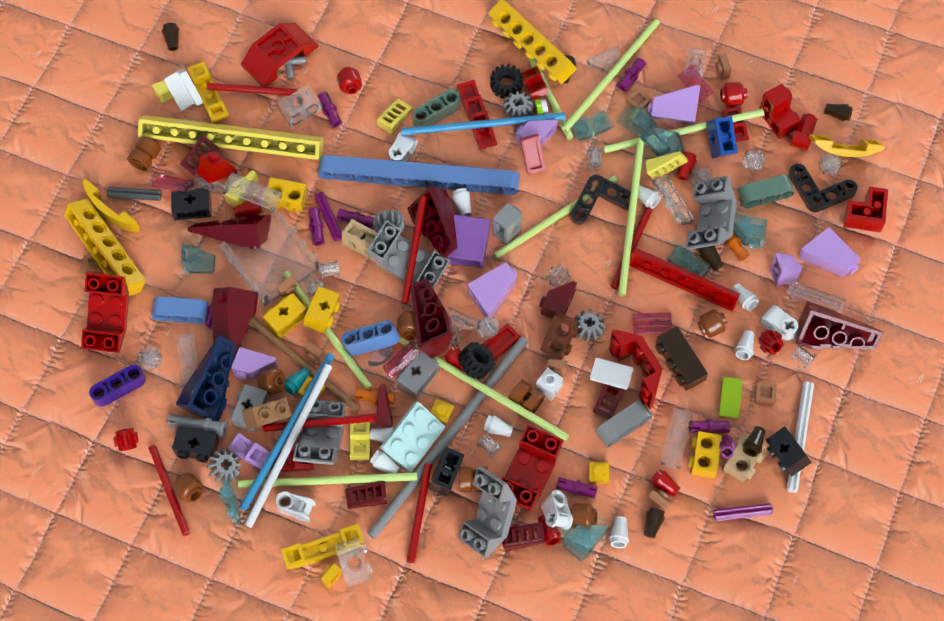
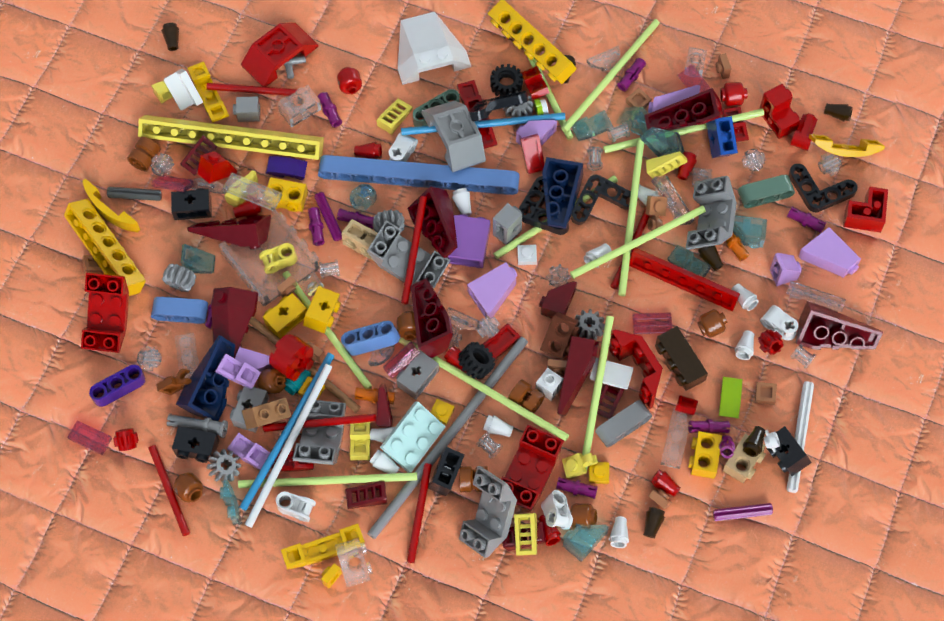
(89, 437): none -> clear pink tile
(162, 164): none -> clear gear
(174, 384): none -> dark orange plate
(179, 277): none -> light grey gear
(238, 372): none -> lavender slope
(247, 109): none -> light grey brick
(277, 258): none -> light yellow piece
(286, 166): none -> dark purple slope
(292, 356): none -> red brick
(363, 197): none -> clear light blue head
(369, 150): none -> red cone
(427, 45): none -> white wedge
(458, 134): none -> light grey slope
(483, 108): none -> black beam
(518, 526): none -> light yellow slope
(527, 254): none -> white plate
(535, 209): none -> black beam
(561, 188): none -> dark blue wedge
(577, 463): none -> light yellow plate
(579, 363): none -> dark red wedge
(597, 252): none -> white cone
(598, 385): none -> yellowish green piece
(618, 132): none -> clear bush
(638, 241): none -> yellowish green piece
(656, 207): none -> nougat plate
(686, 405): none -> red tile
(687, 112): none -> dark red wedge
(771, 440): none -> white plate
(806, 219): none -> magenta pin

